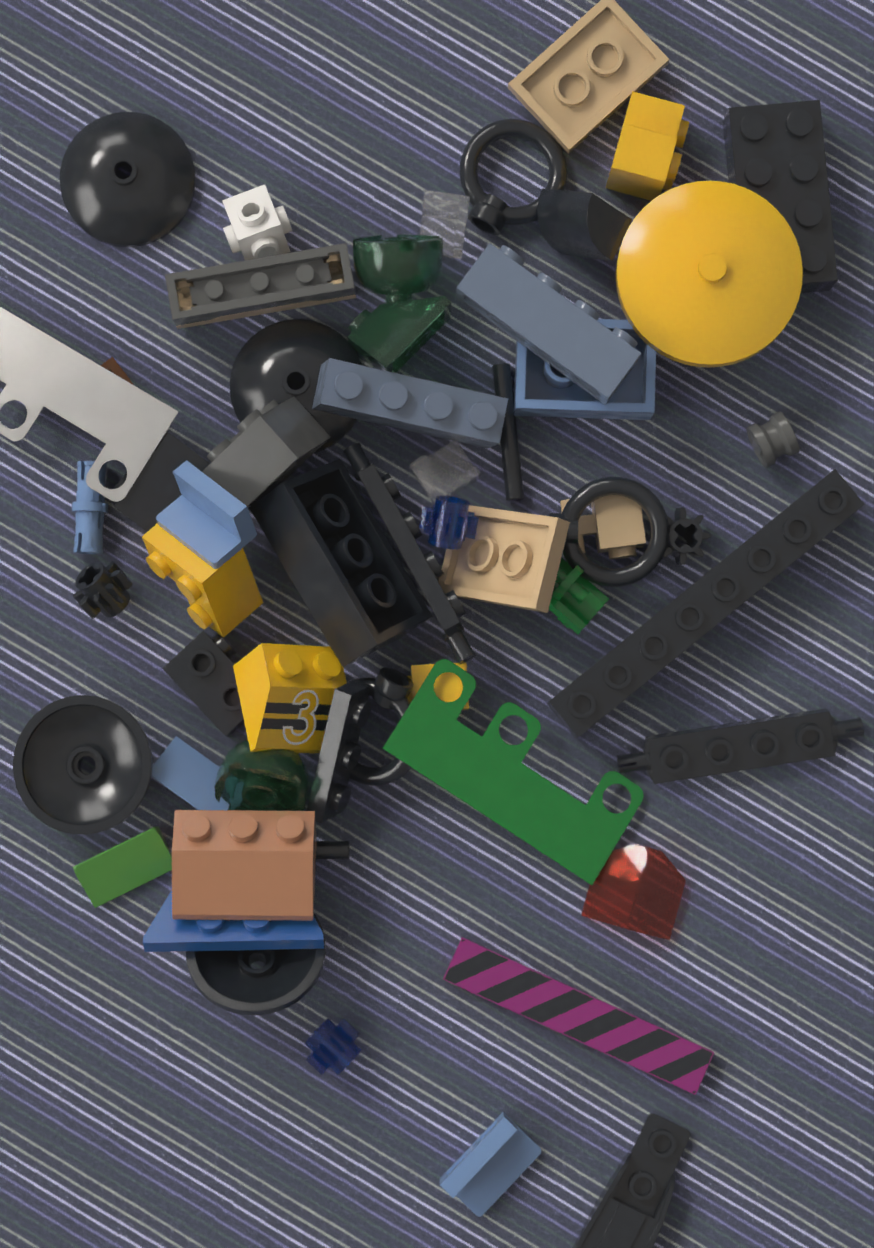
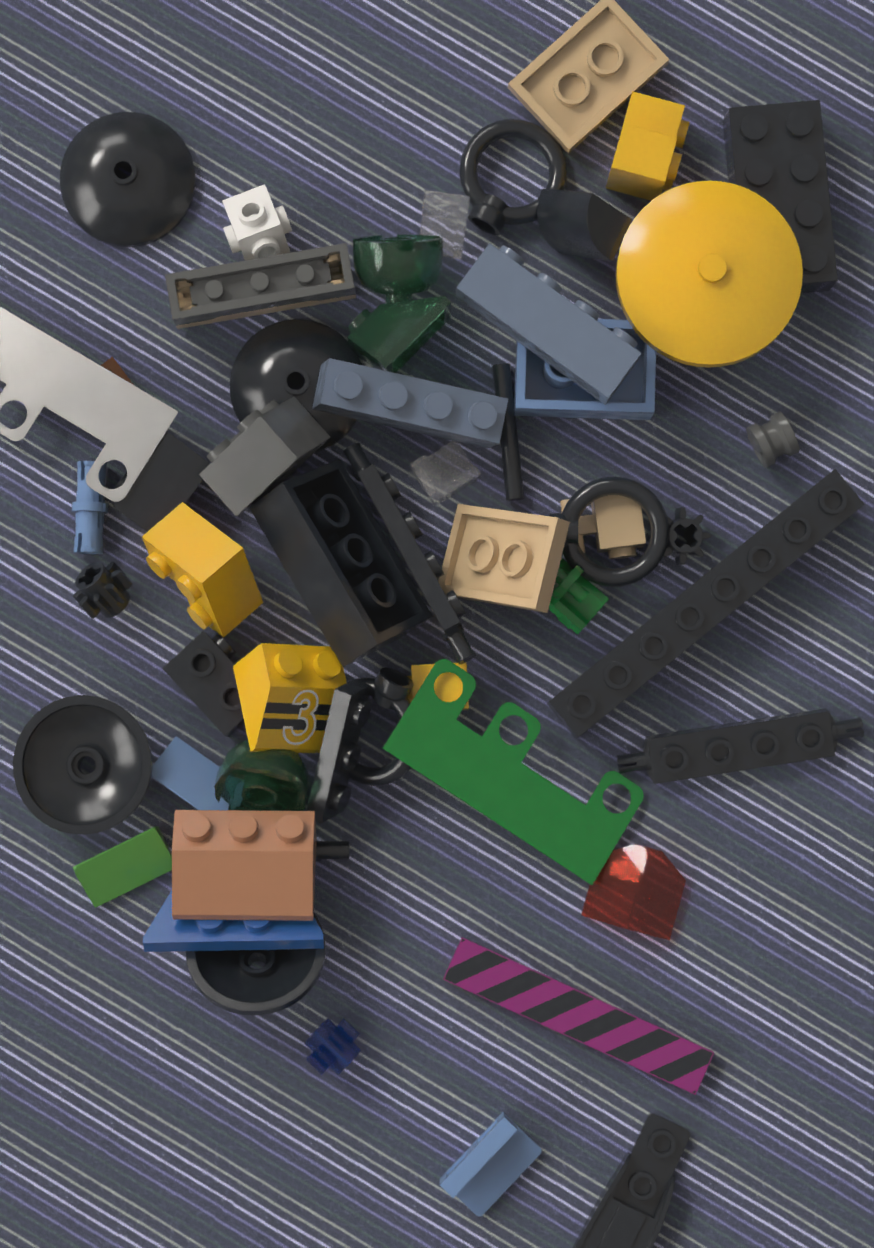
(206, 517): medium blue panel -> none
(448, 522): clear blue gear -> none

